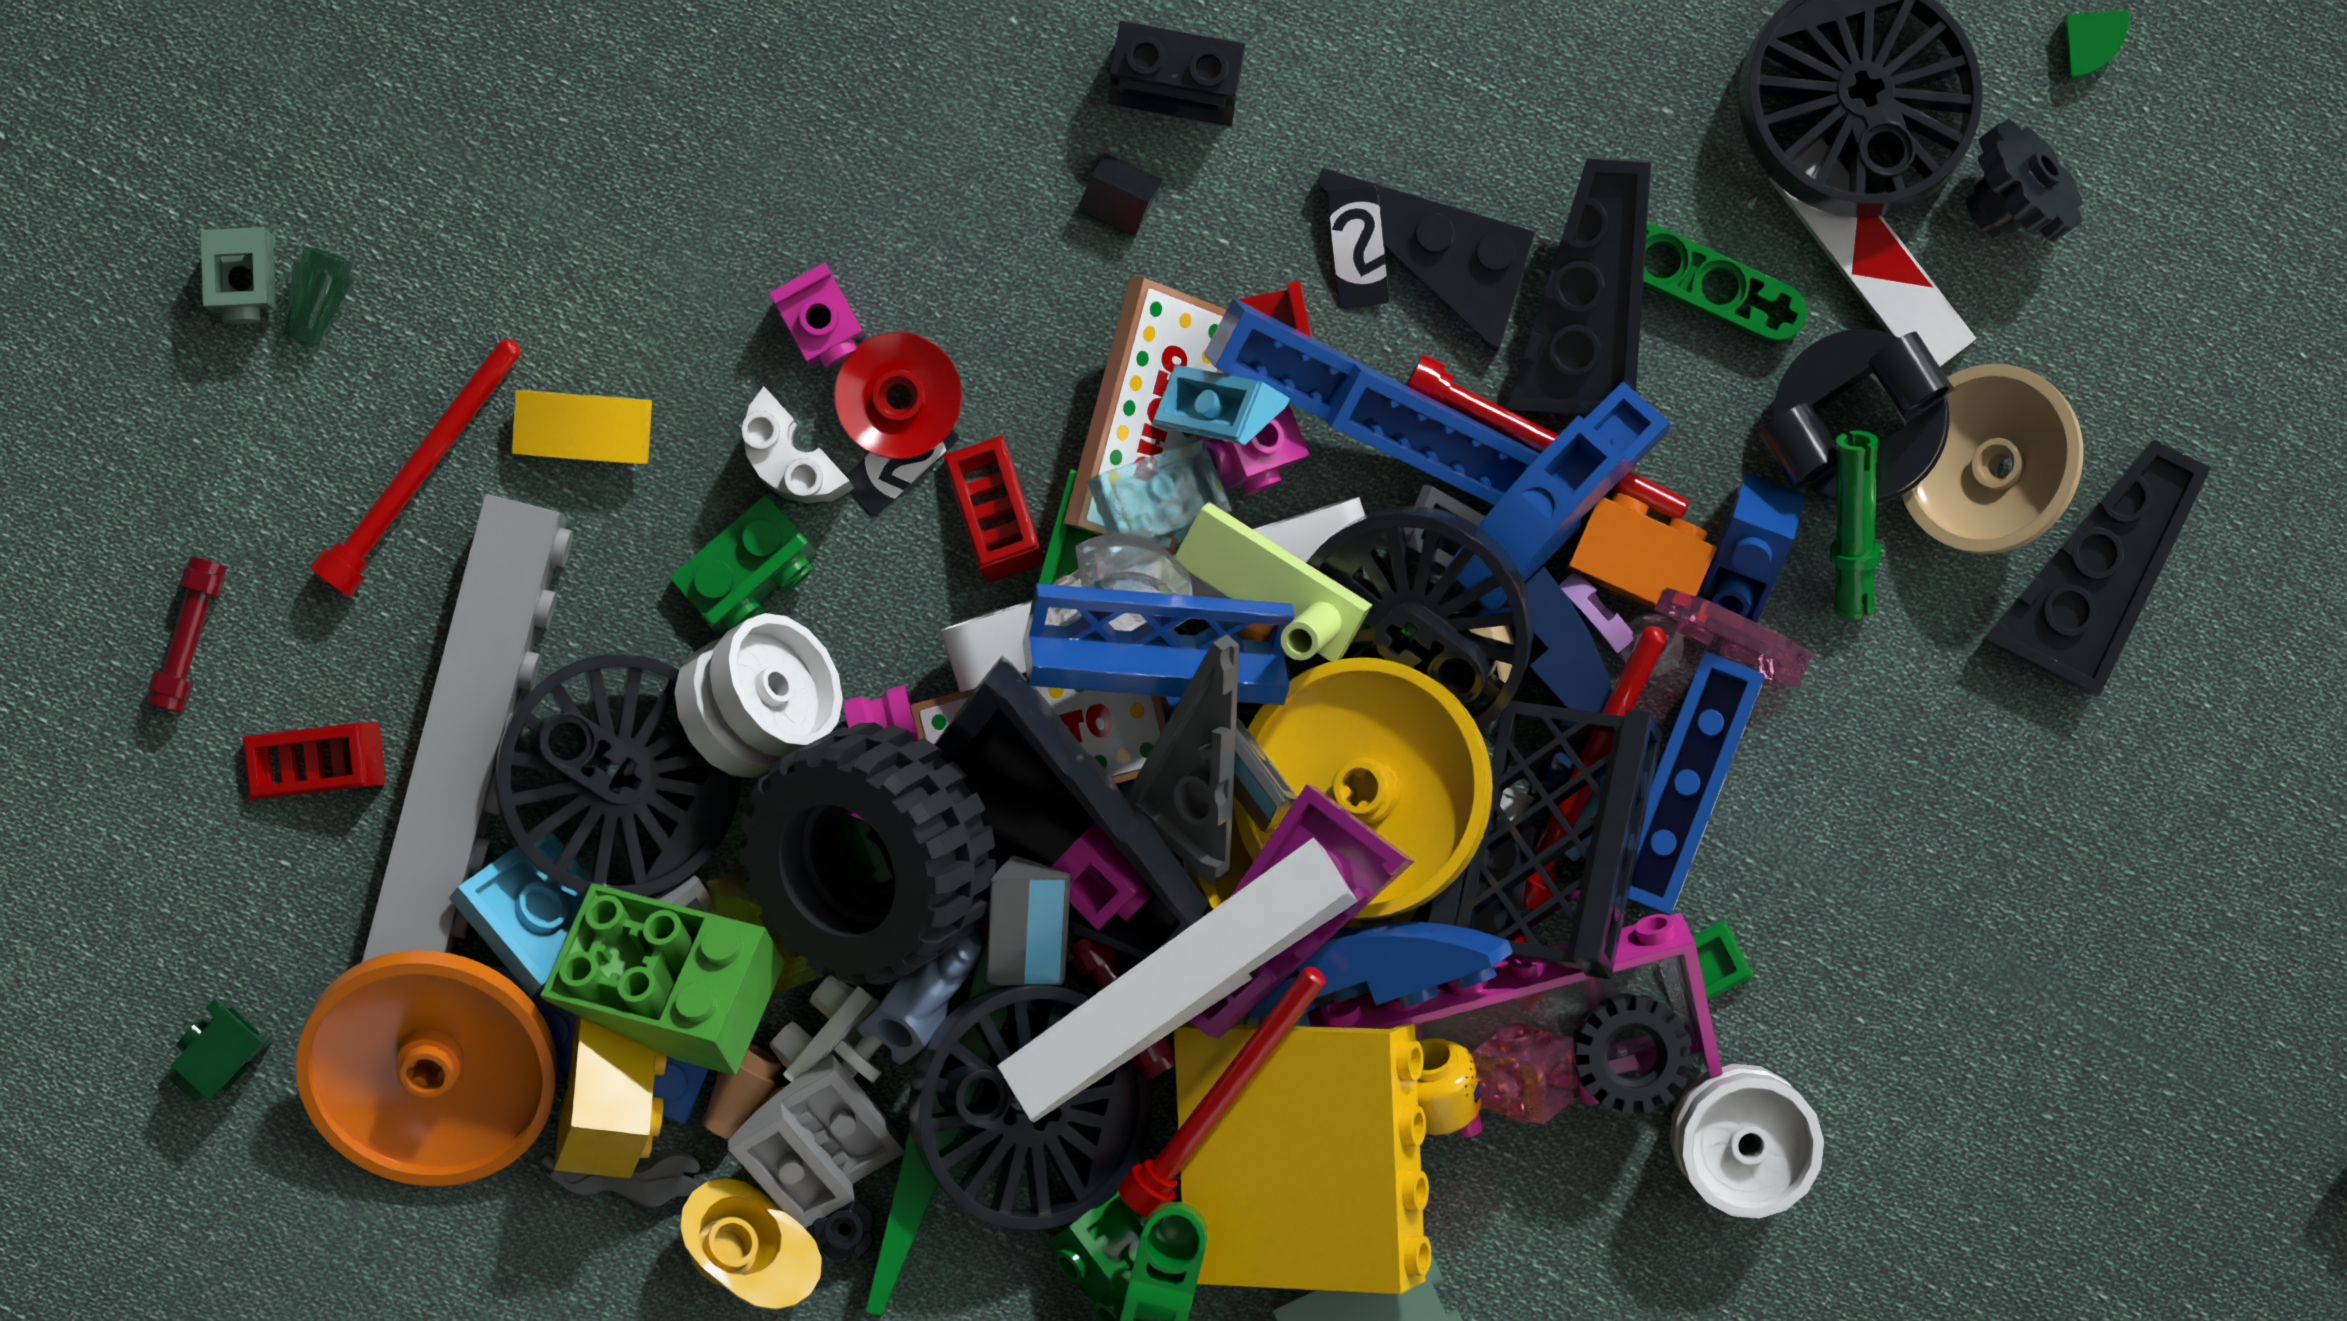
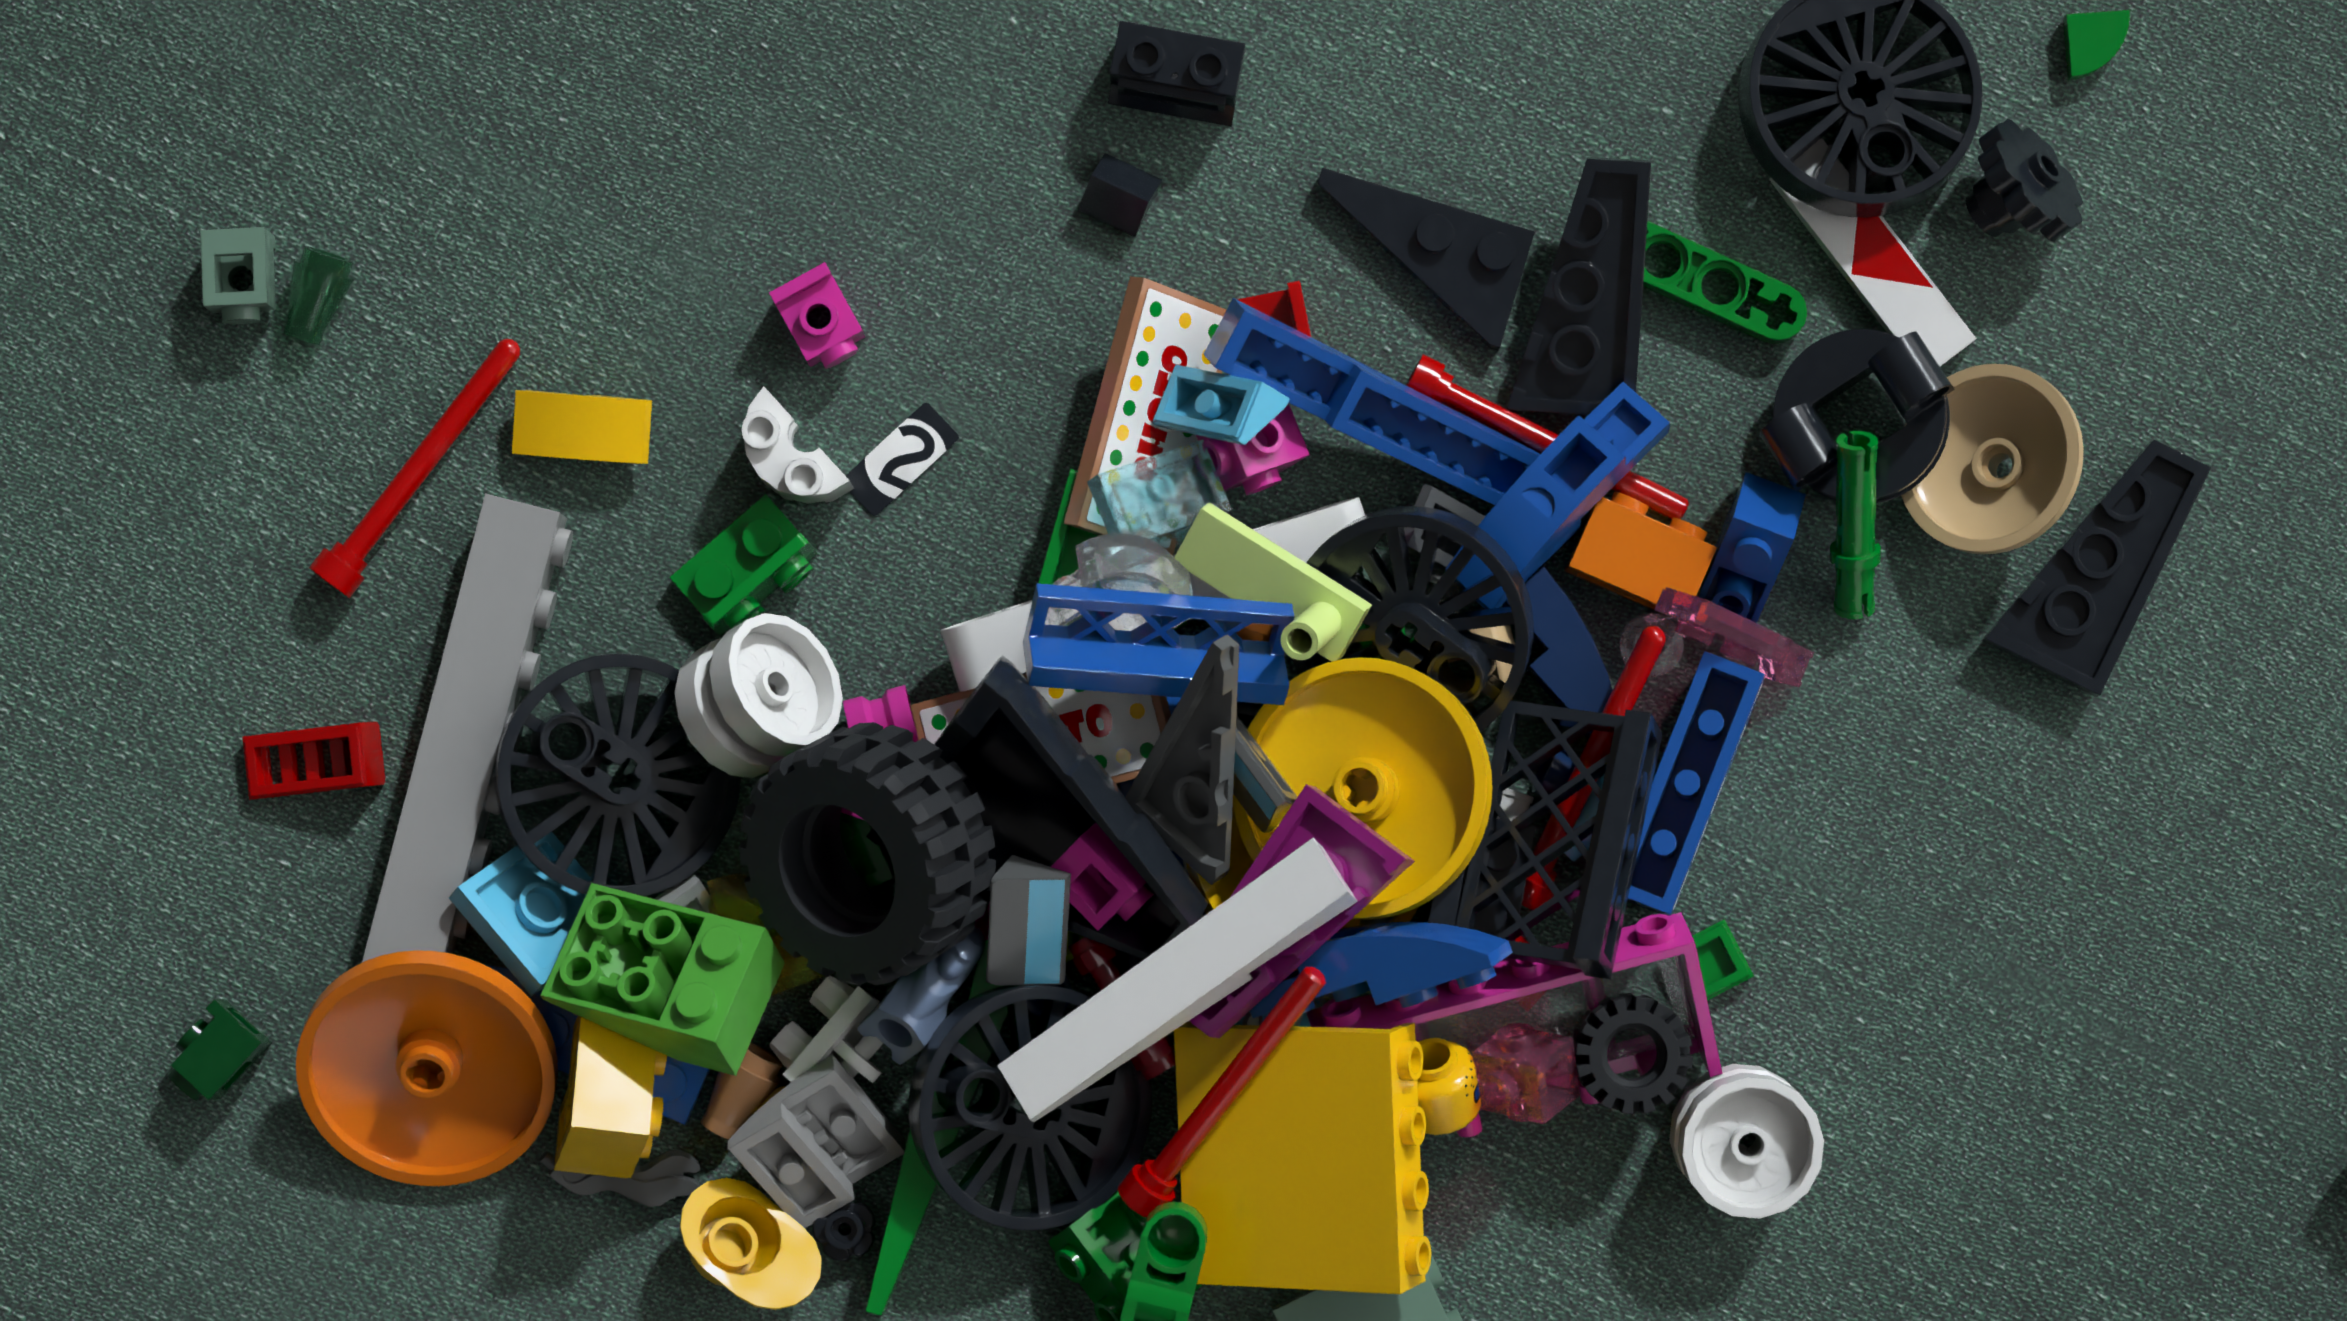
(202, 582): dark red bar -> none
(890, 362): red dish -> none
(1011, 558): red slope -> none
(1358, 247): sticker -> none
(1594, 614): lavender tile -> none

